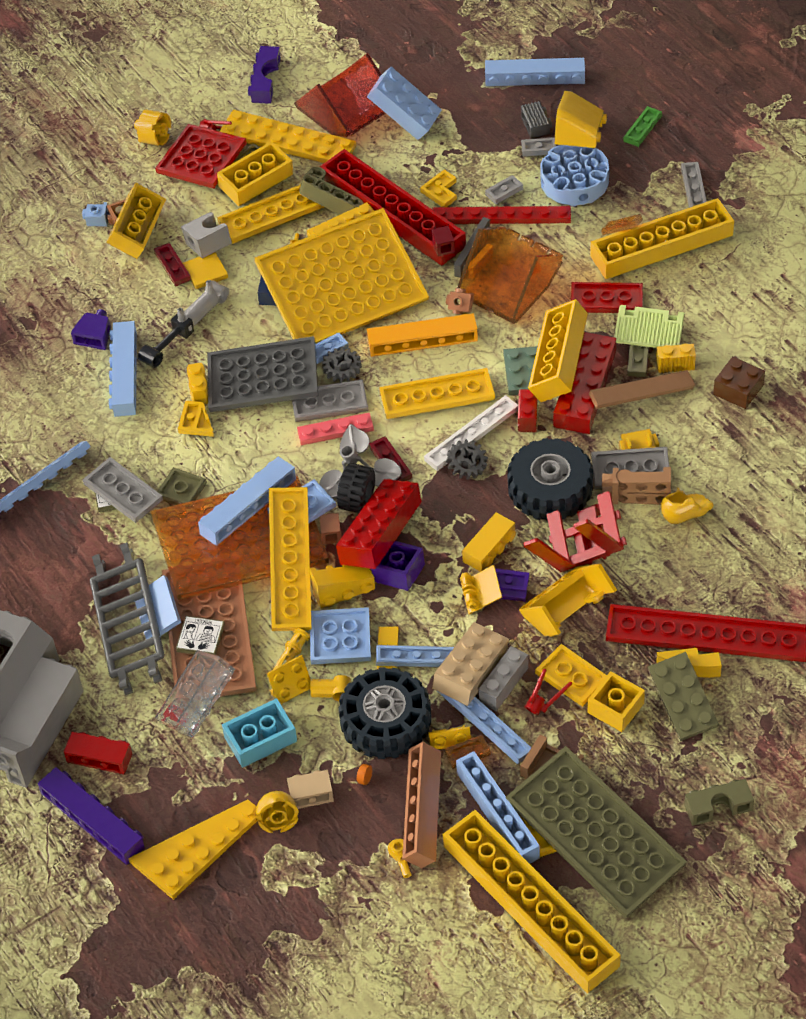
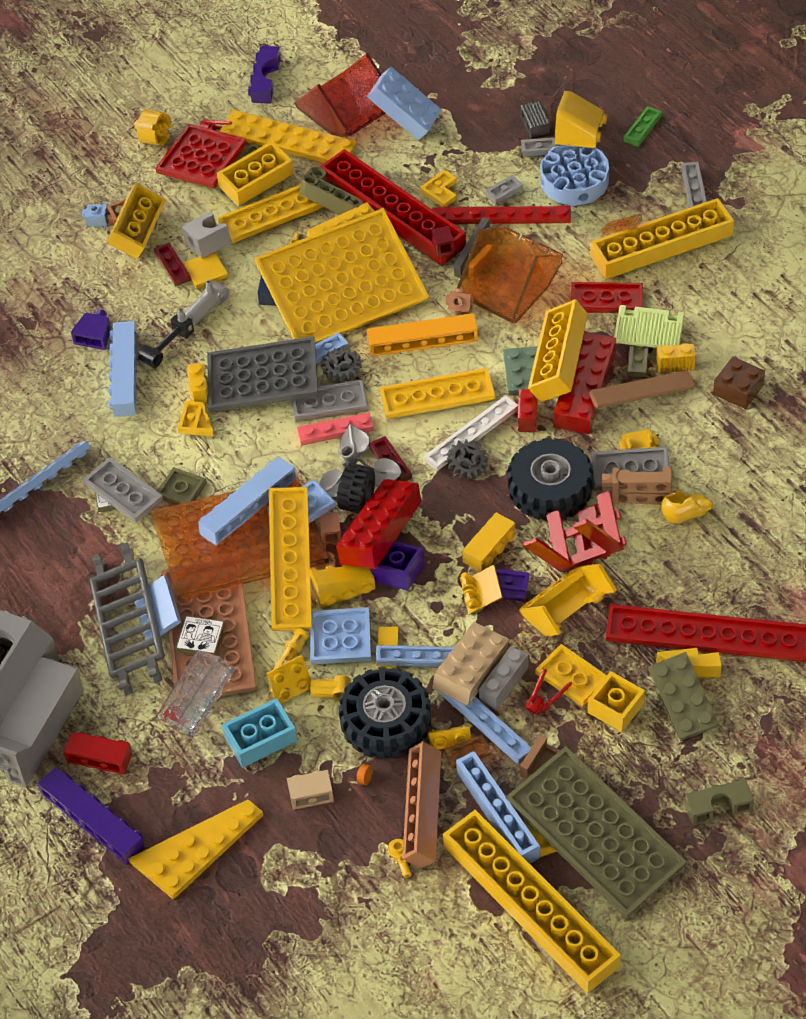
(277, 811): yellow cylinder -> none
(534, 72): light blue brick -> none

